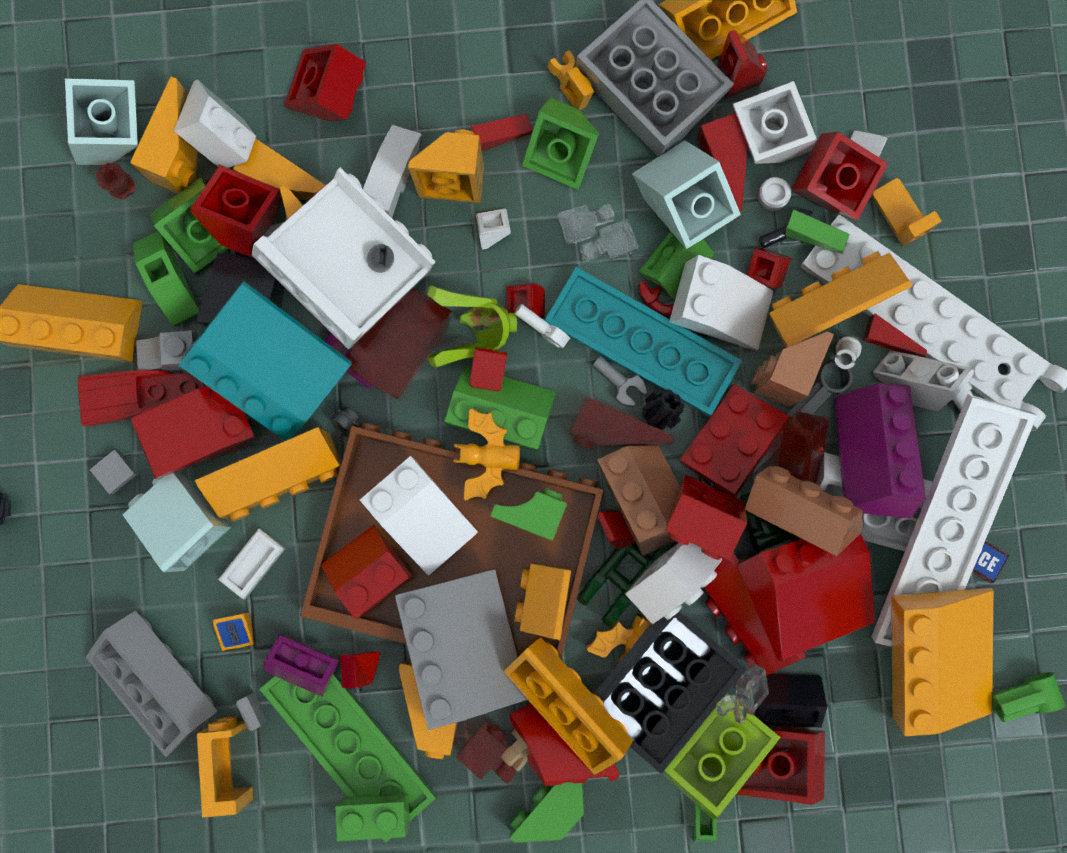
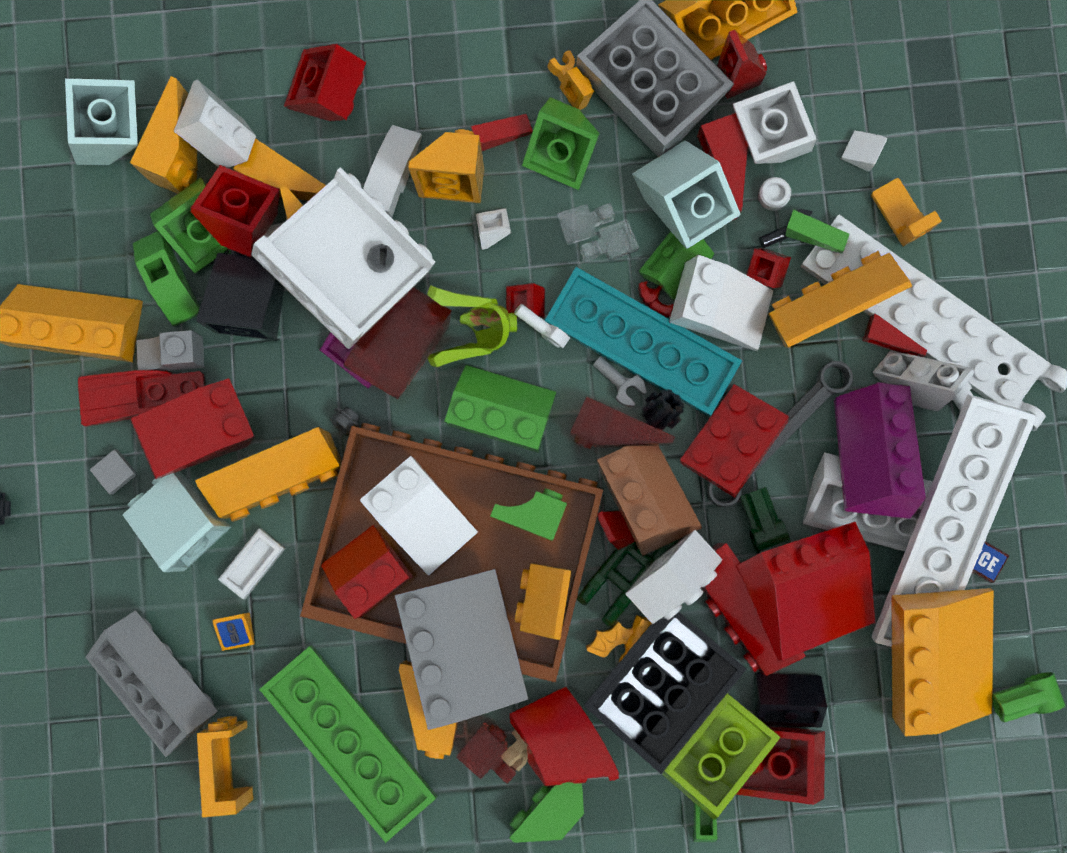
(115, 180): clear red bush -> none
(252, 712): light grey tile -> none
(265, 362): teal slope -> none
(300, 665): magenta slope -> none
(358, 668): red slope -> none
(372, 817): bright green brick -> none
(487, 369): red slope -> none
(493, 456): light orange animal -> none
(569, 706): light orange slope -> none
(706, 518): red slope -> none
(750, 693): clear plate -> none
(792, 371): nougat slope -> none
(803, 445): clear red slope -> none
(804, 510): nougat slope -> none
(840, 175): red slope -> none
(847, 352): white pin -> none

